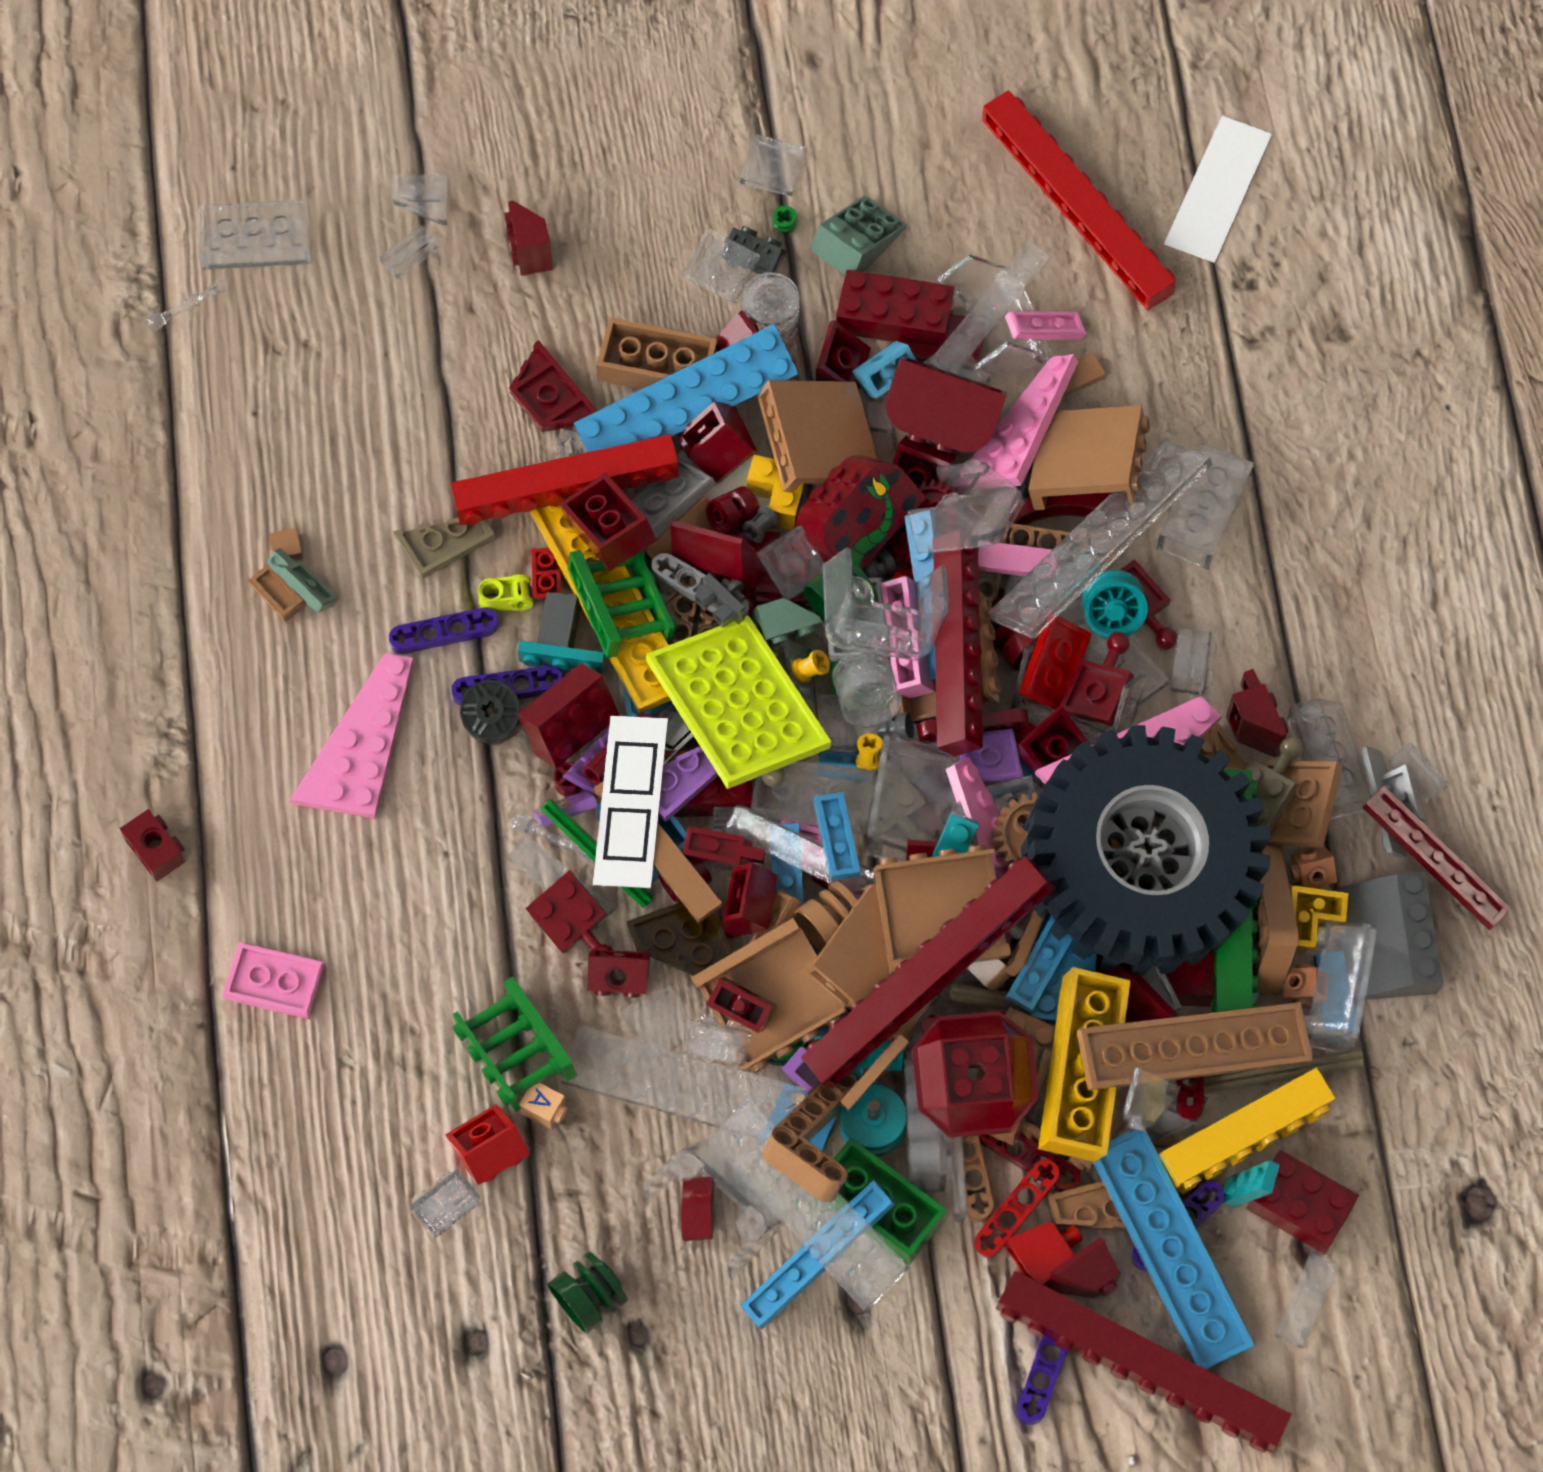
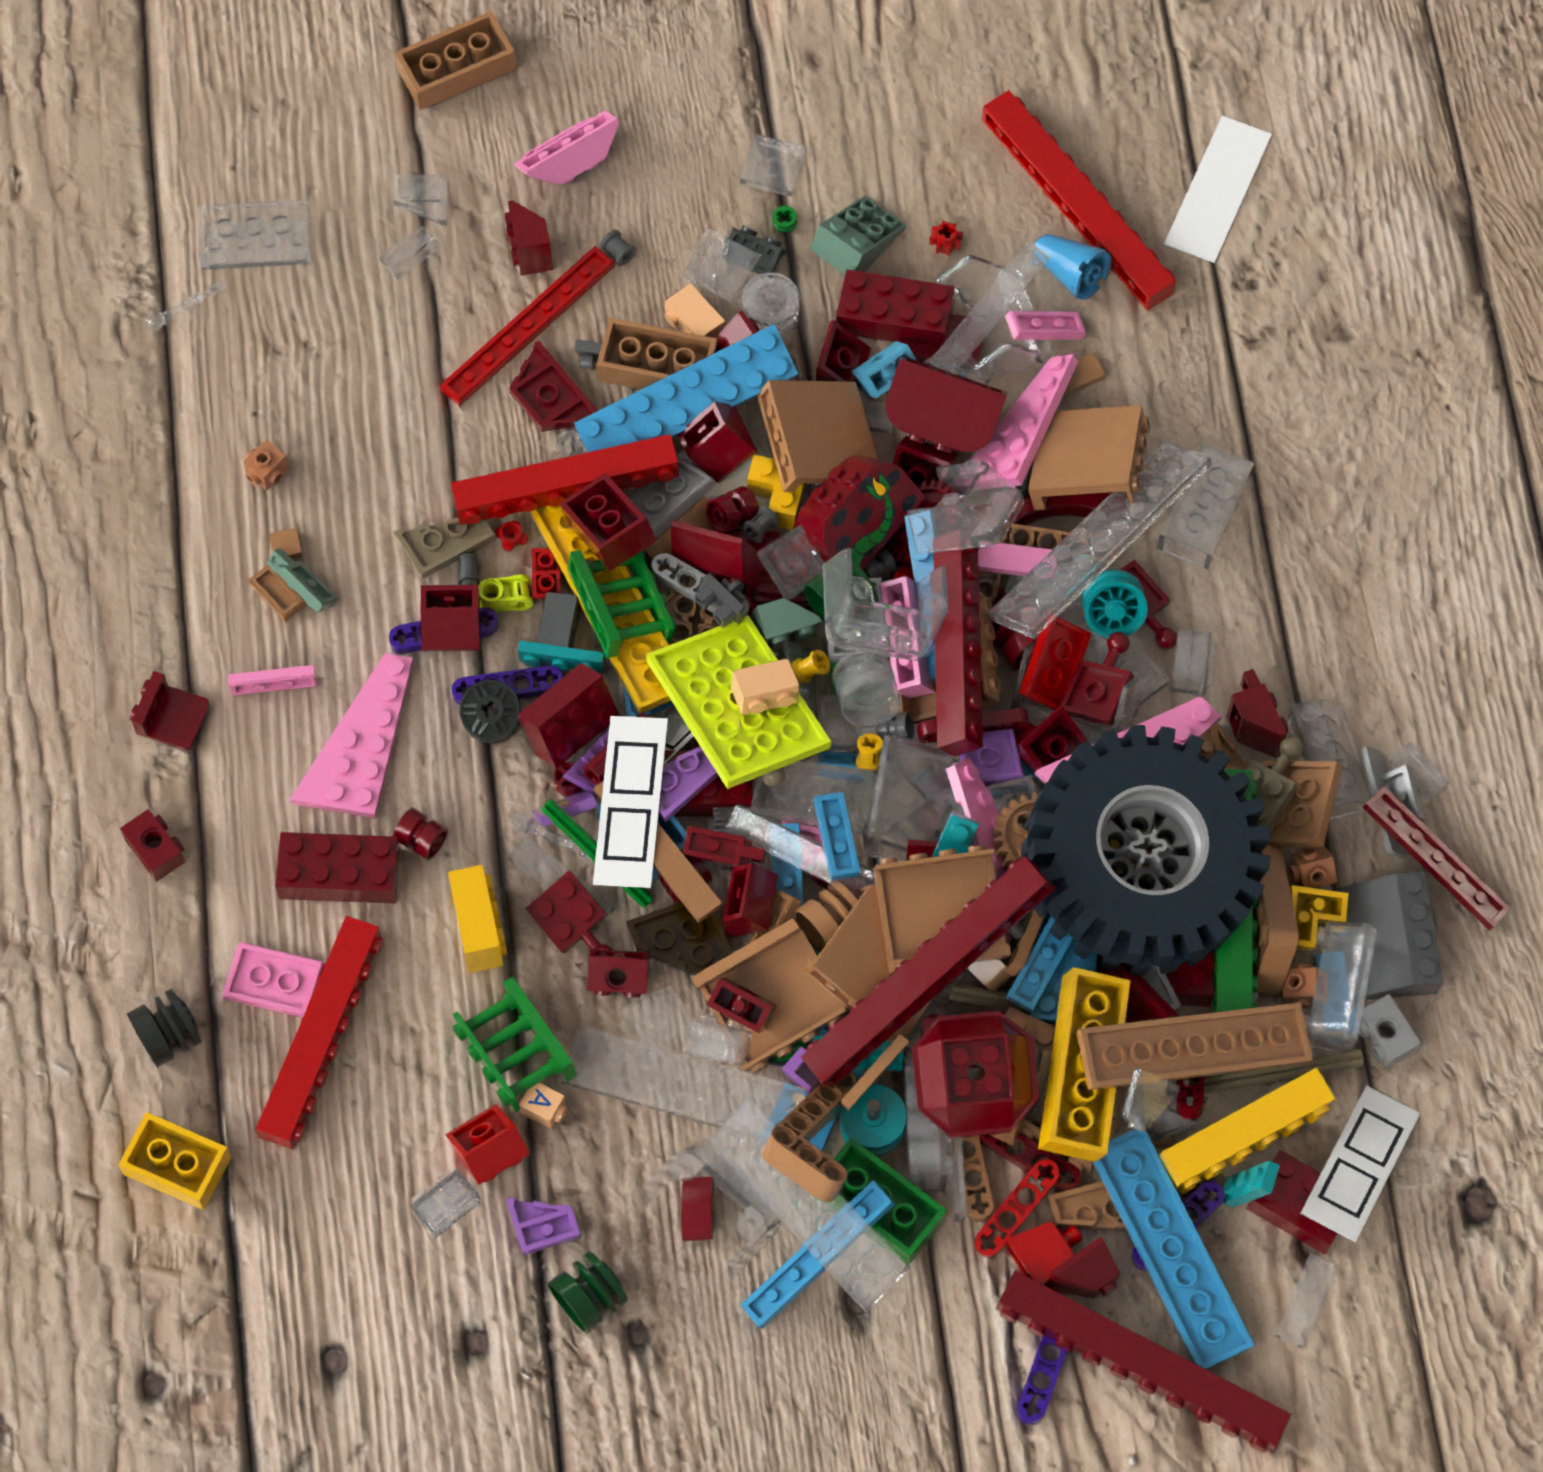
(164, 1027): none -> pearl dark grey wheel
(168, 713): none -> dark red bracket
(175, 1161): none -> yellow brick
(265, 465): none -> nougat brick
(272, 680): none -> bright pink tile
(319, 1032): none -> red brick
(337, 867): none -> dark red brick
(423, 835): none -> dark red wheel
(450, 618): none -> dark red slope
(455, 60): none -> medium nougat brick
(468, 570): none -> dark grey pin
(478, 918): none -> yellow brick
(512, 527): none -> red plate
(527, 326): none -> red tile
(542, 1225): none -> medium lavender wing
(571, 151): none -> bright pink wedge
(589, 351): none -> dark grey tile
(618, 247): none -> dark grey bush
(693, 313): none -> light nougat brick
(764, 687): none -> light nougat brick
(946, 238): none -> red gear
(1075, 264): none -> dark azure cone
(1360, 1163): none -> white sticker
(1387, 1015): none -> light grey brick

